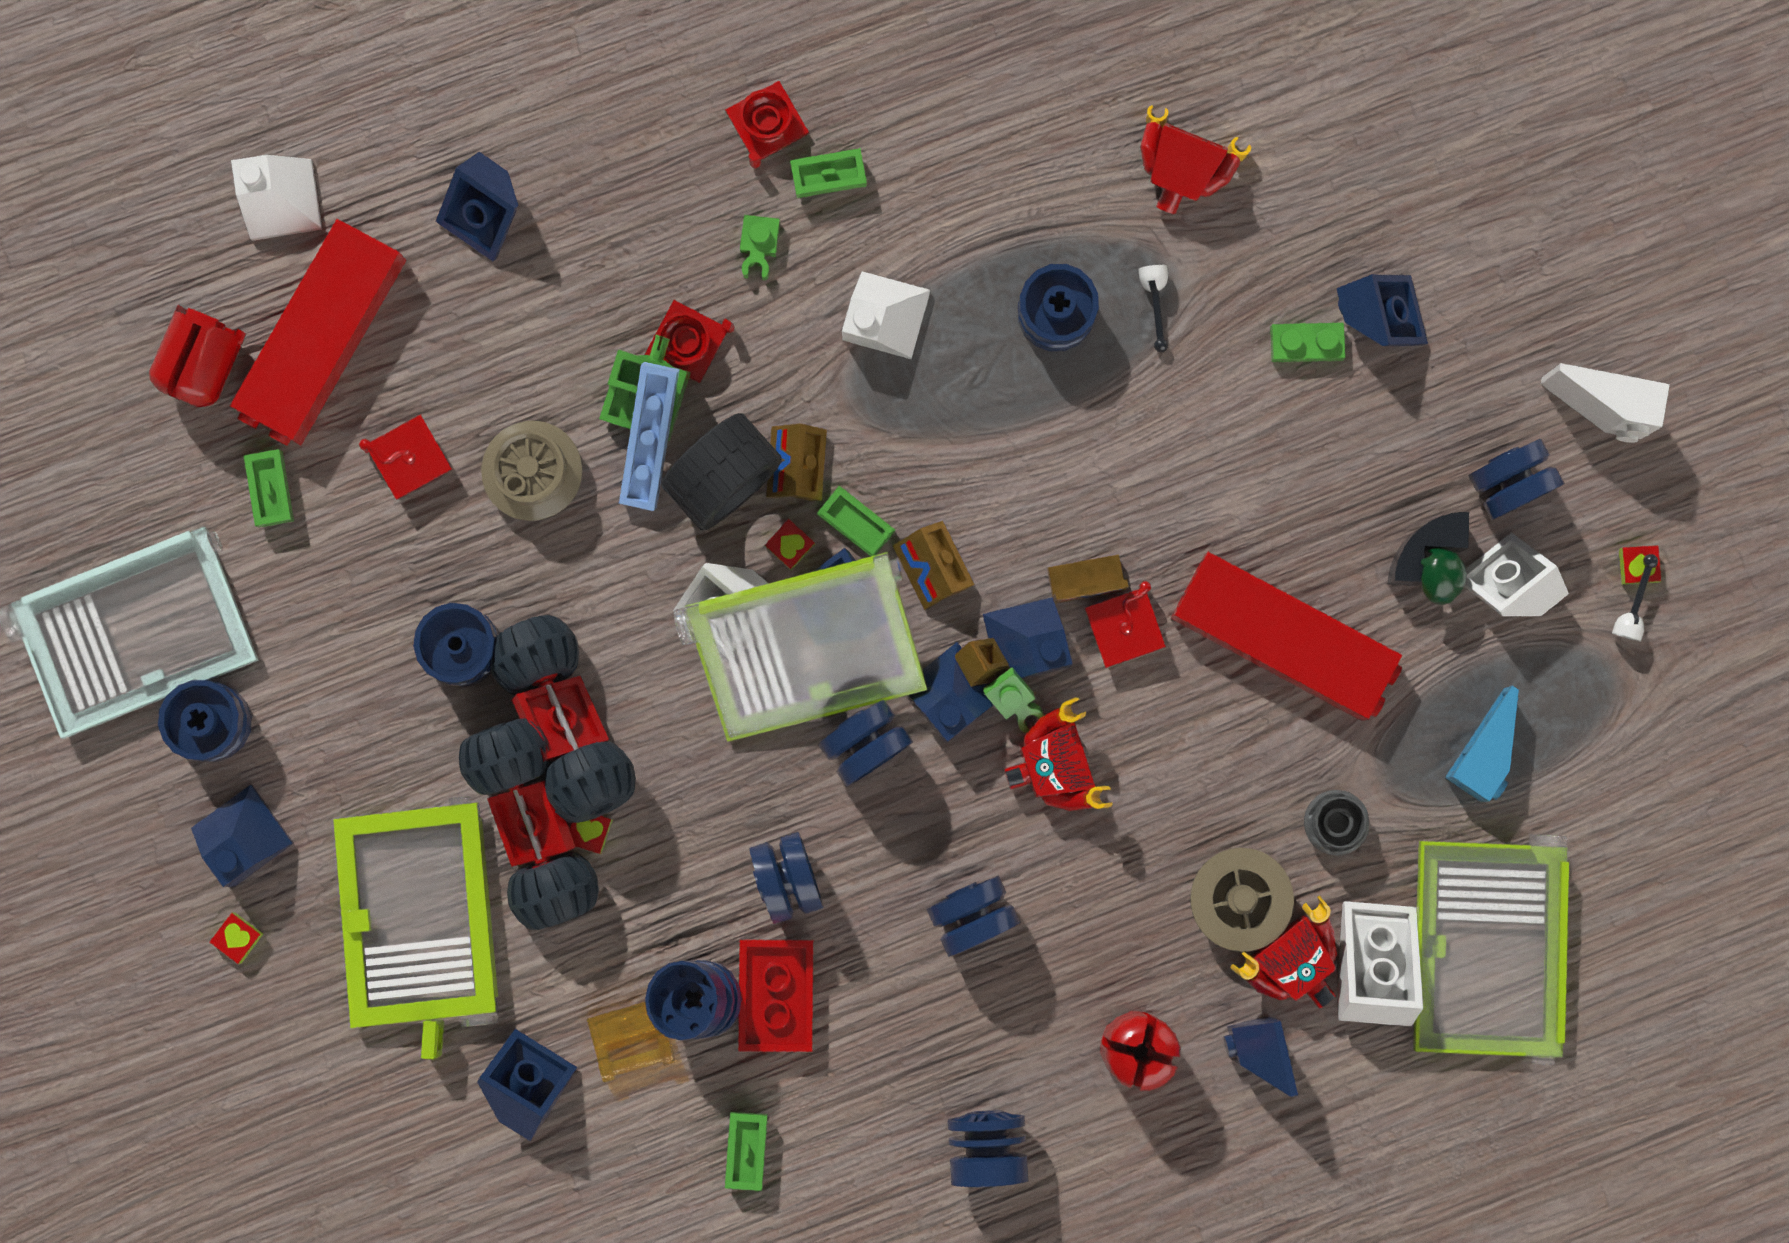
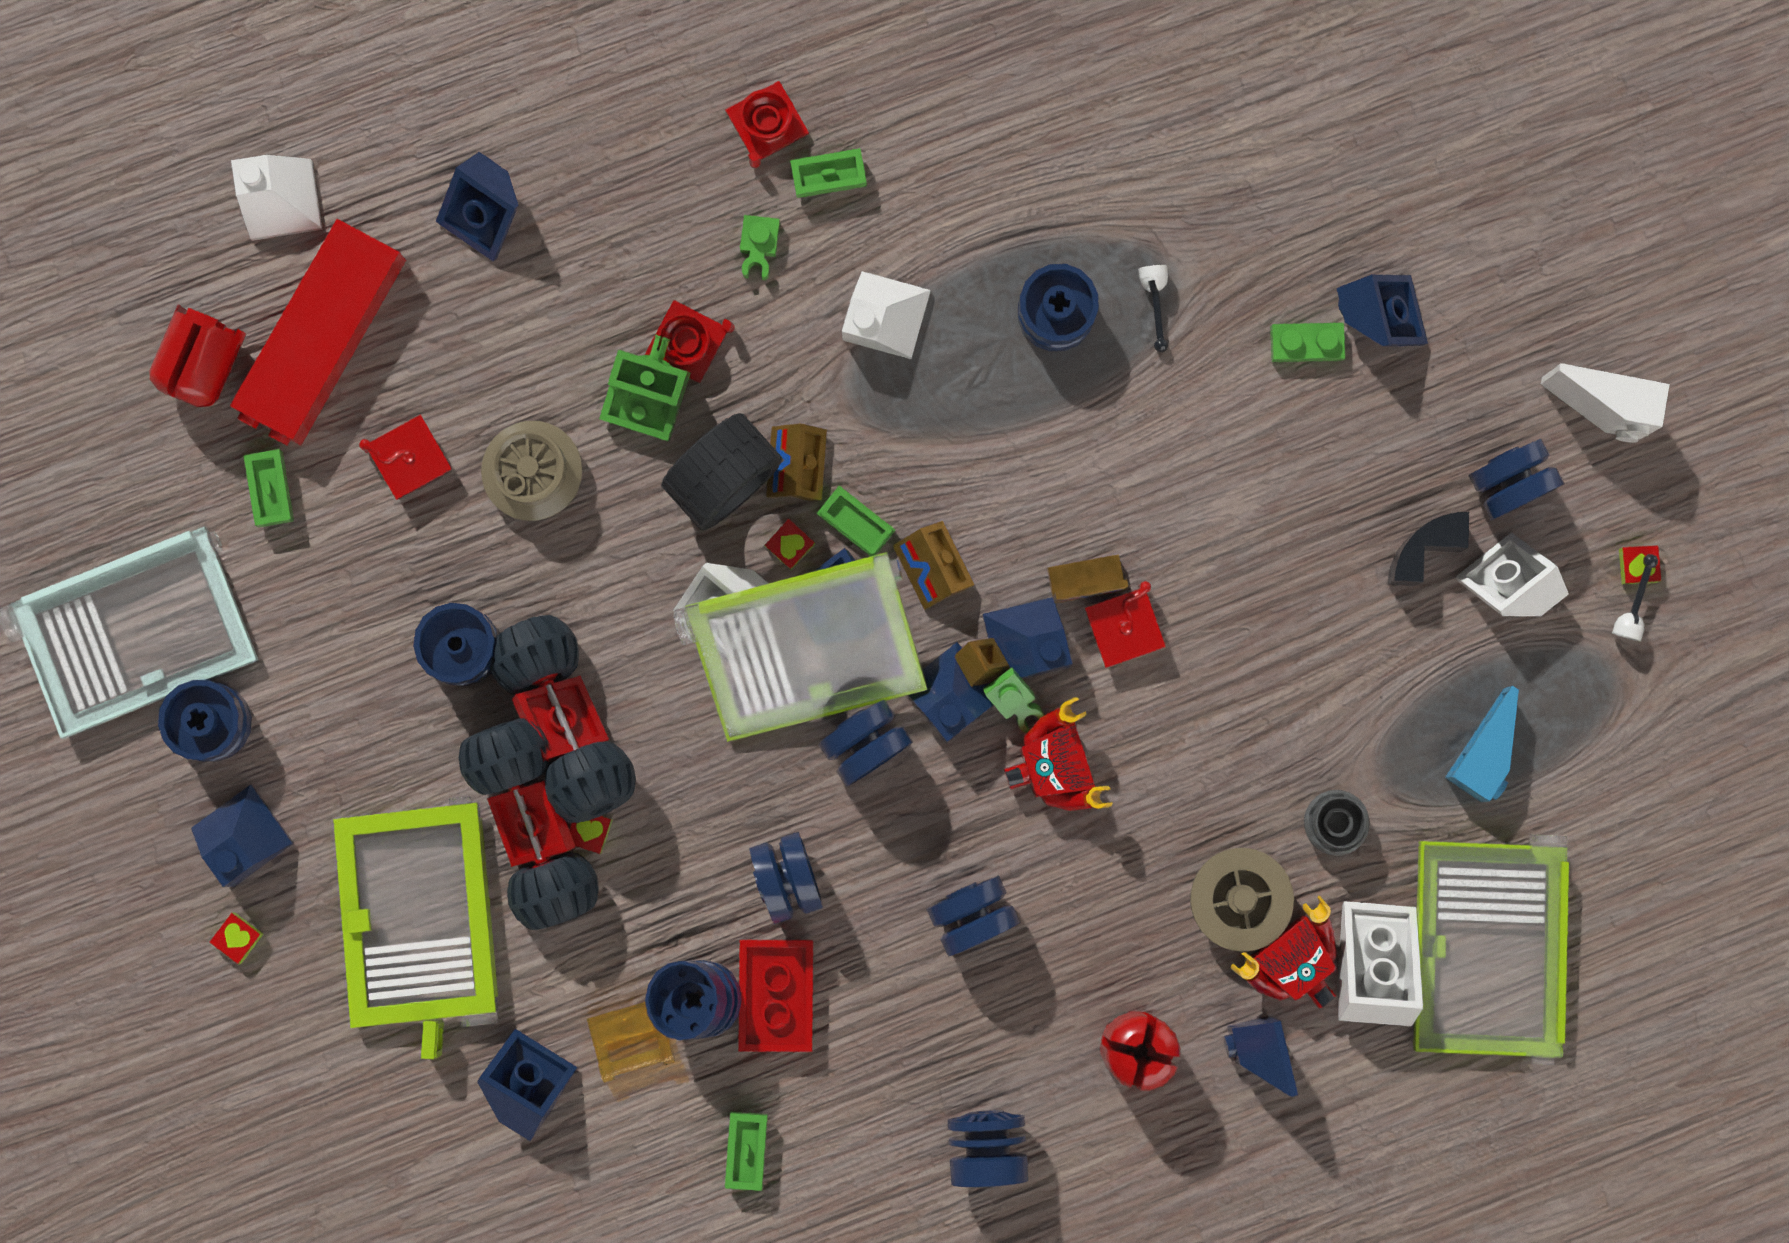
(649, 436): light blue plate -> none
(1185, 162): red torso -> none
(1288, 637): red brick -> none
(1443, 576): dark green hair -> none

